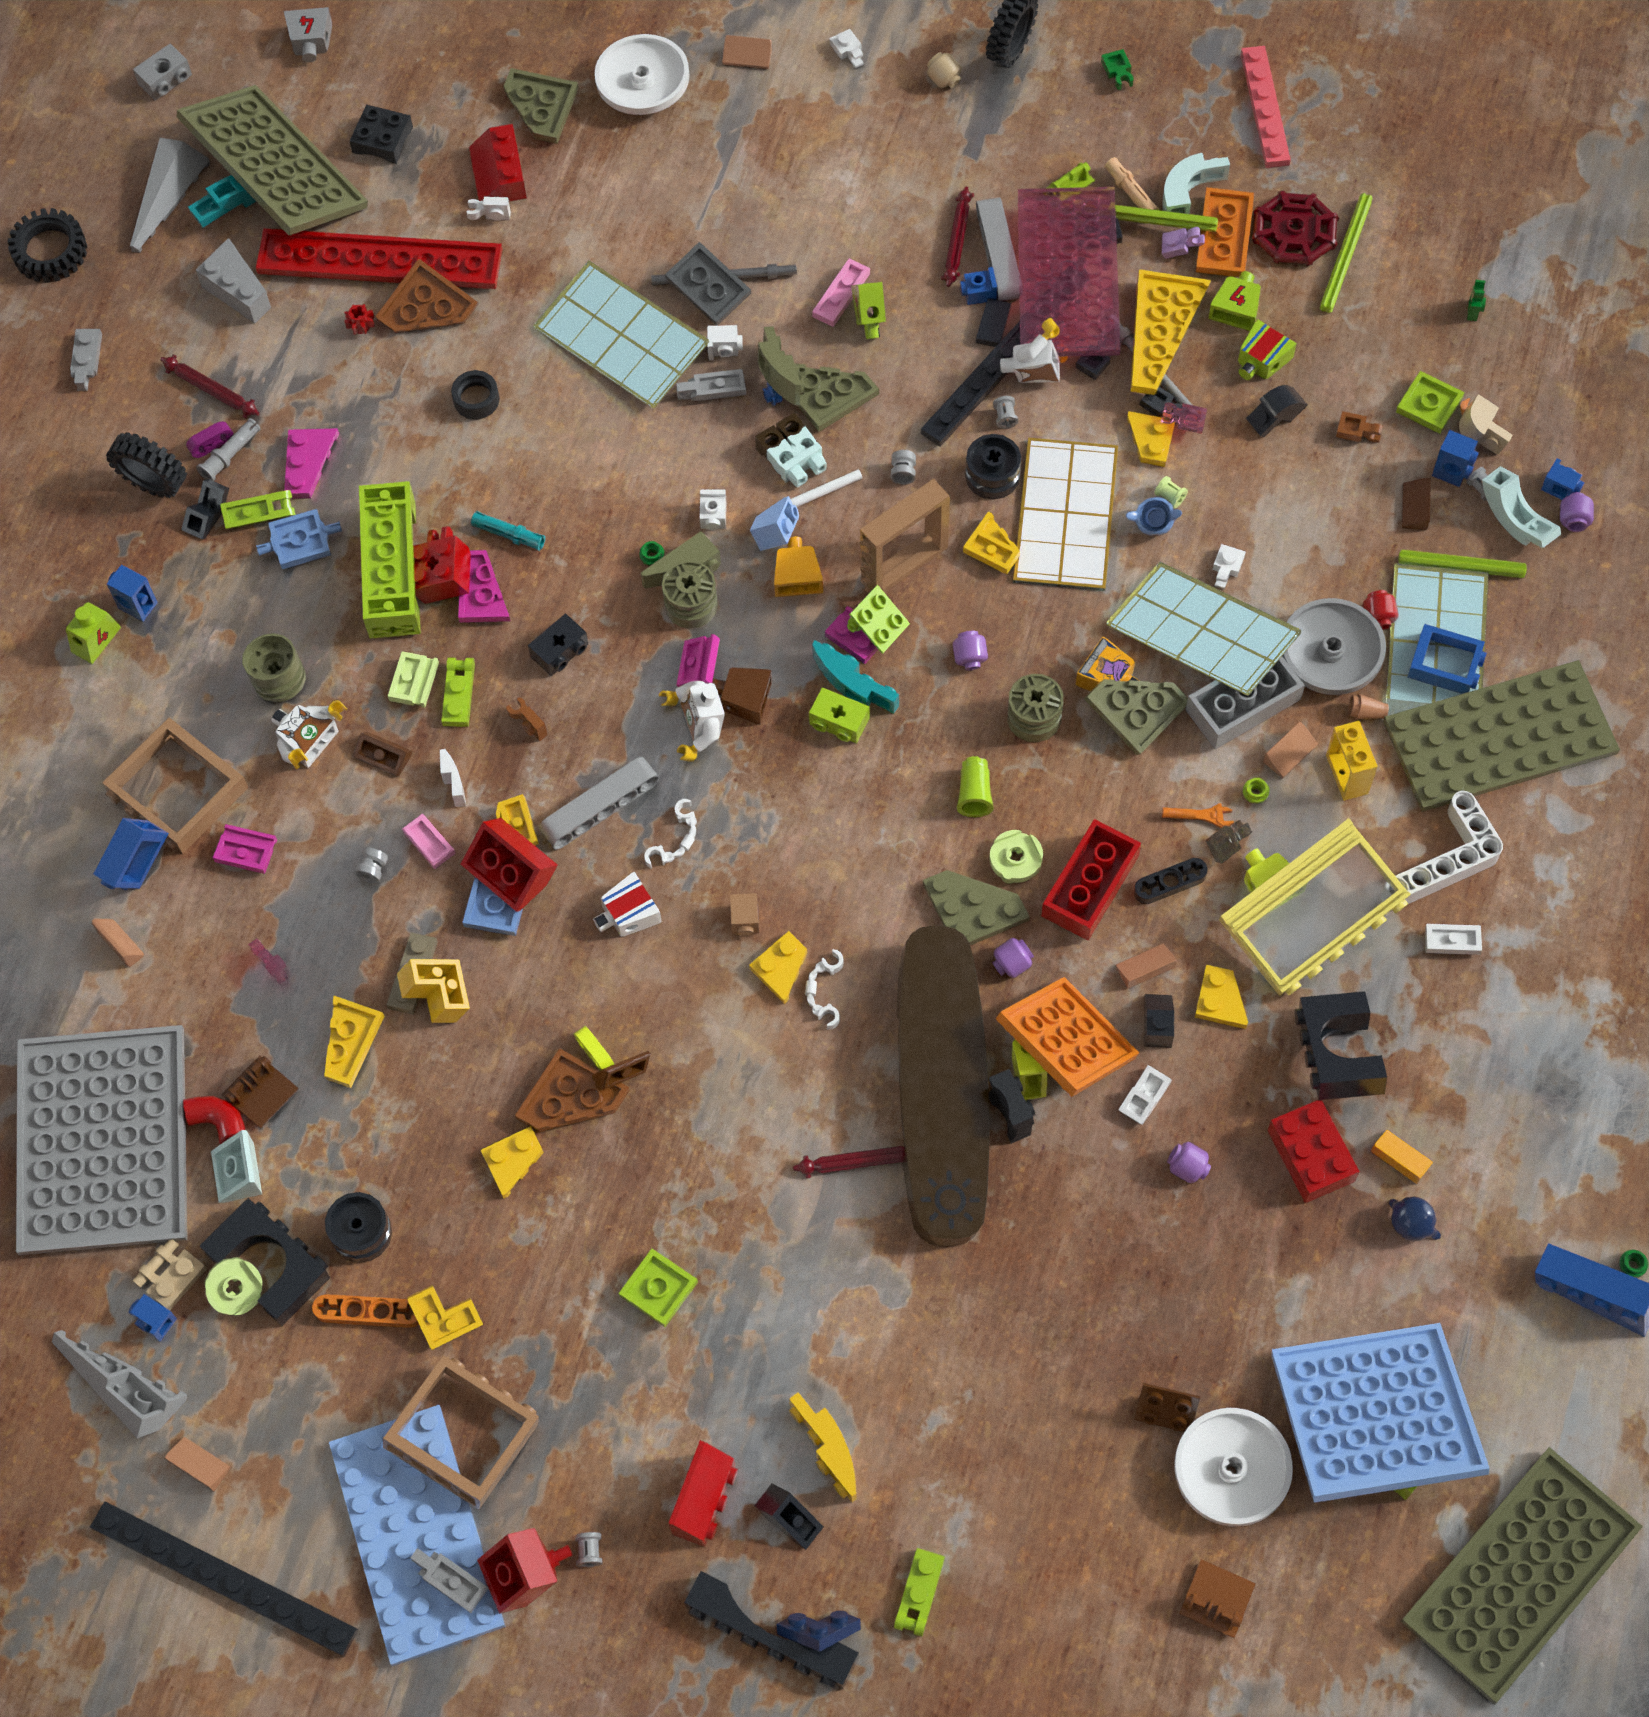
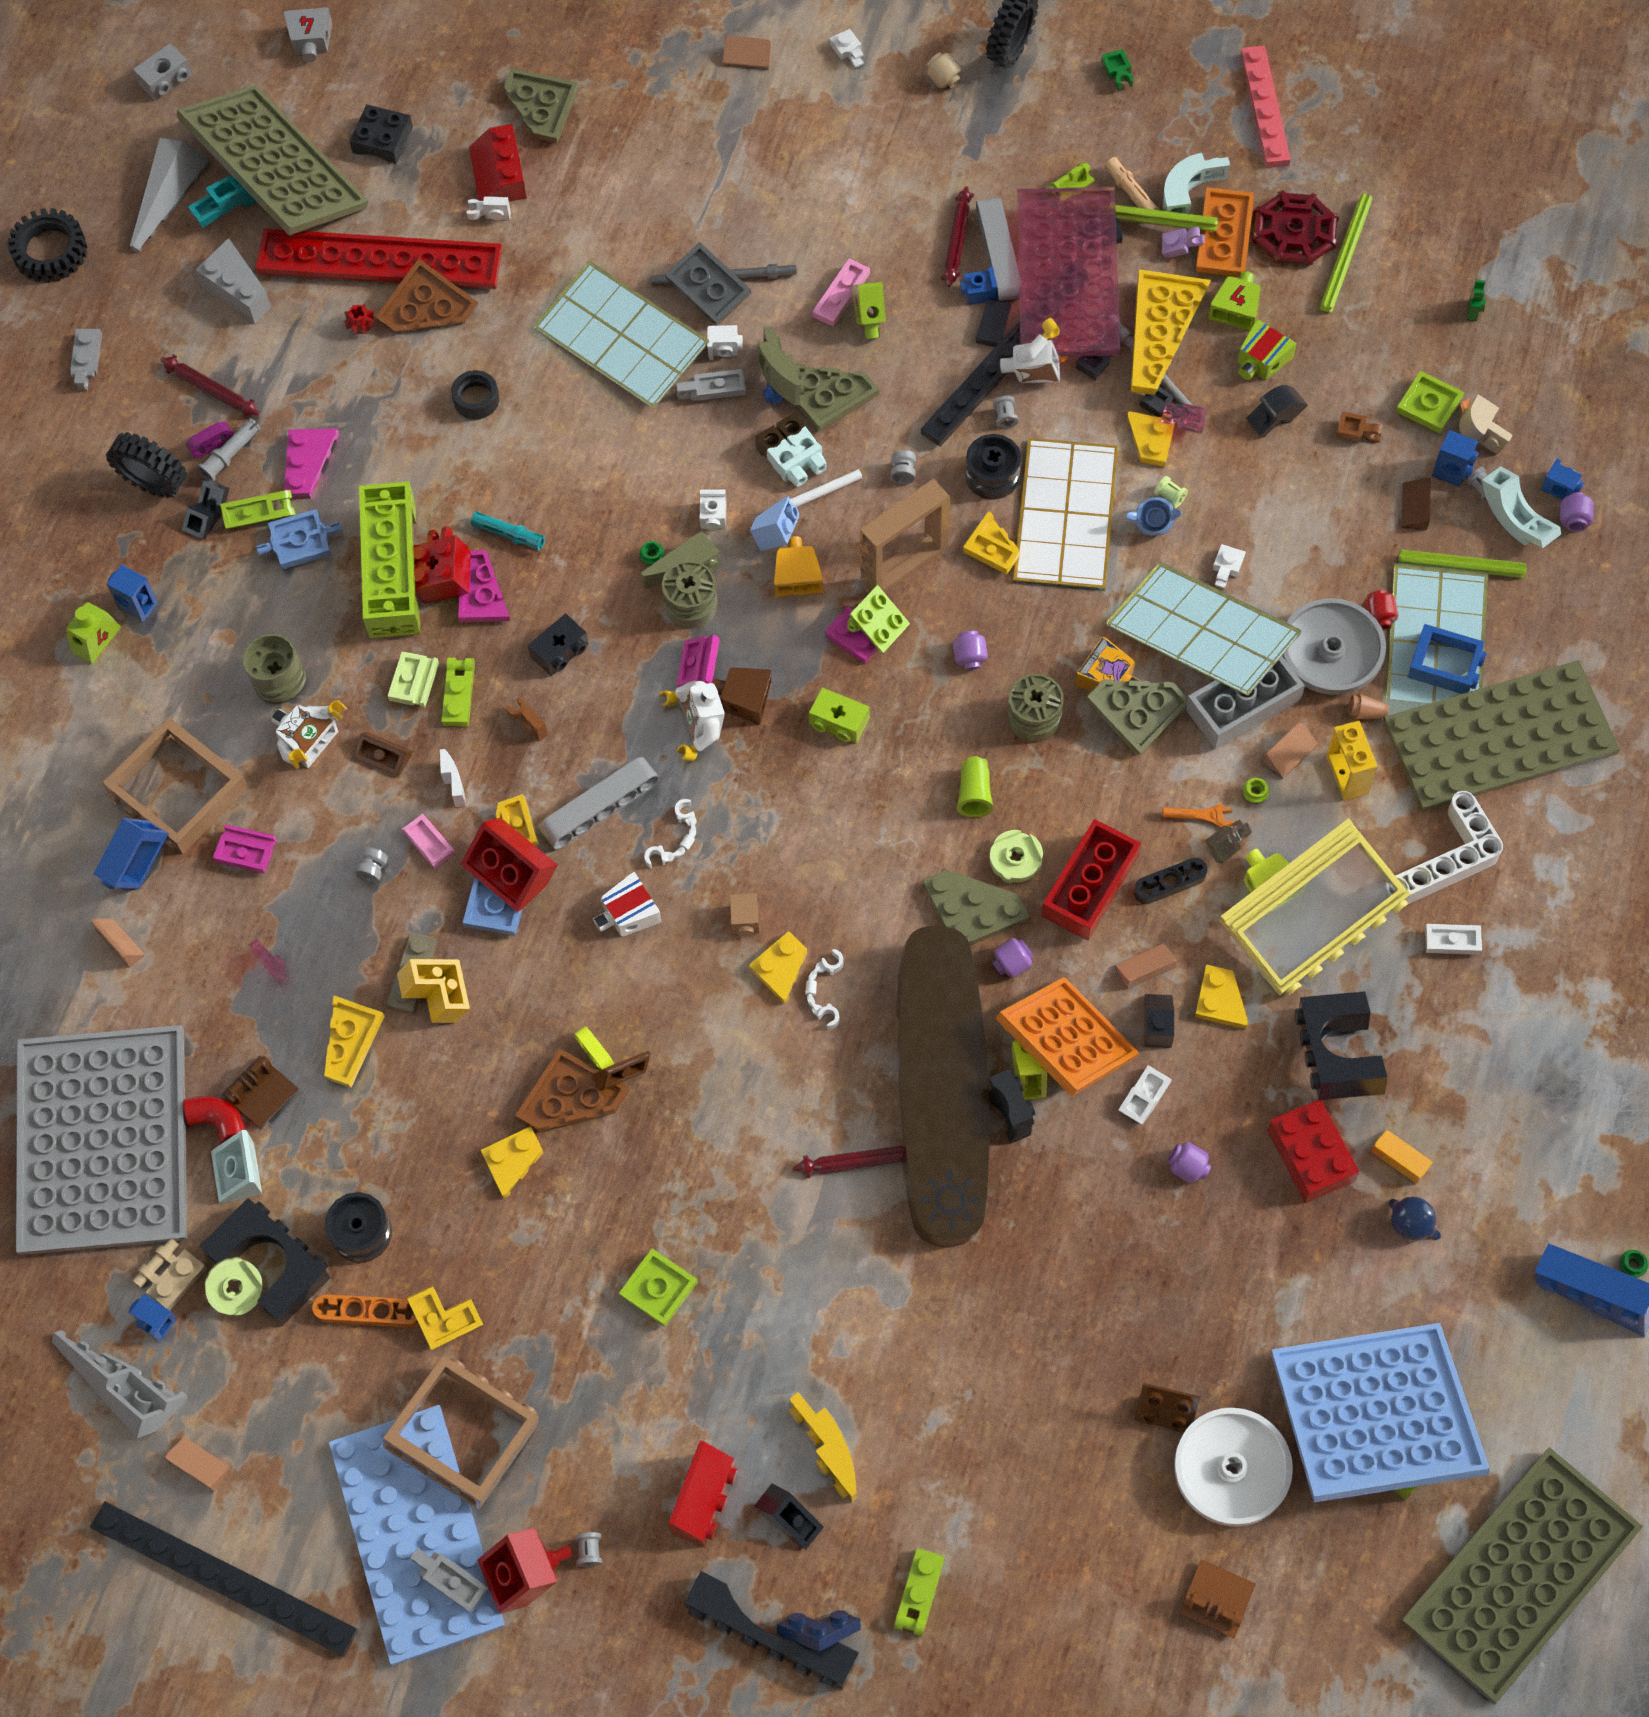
(642, 74): white dish -> none
(845, 676): teal slope -> none

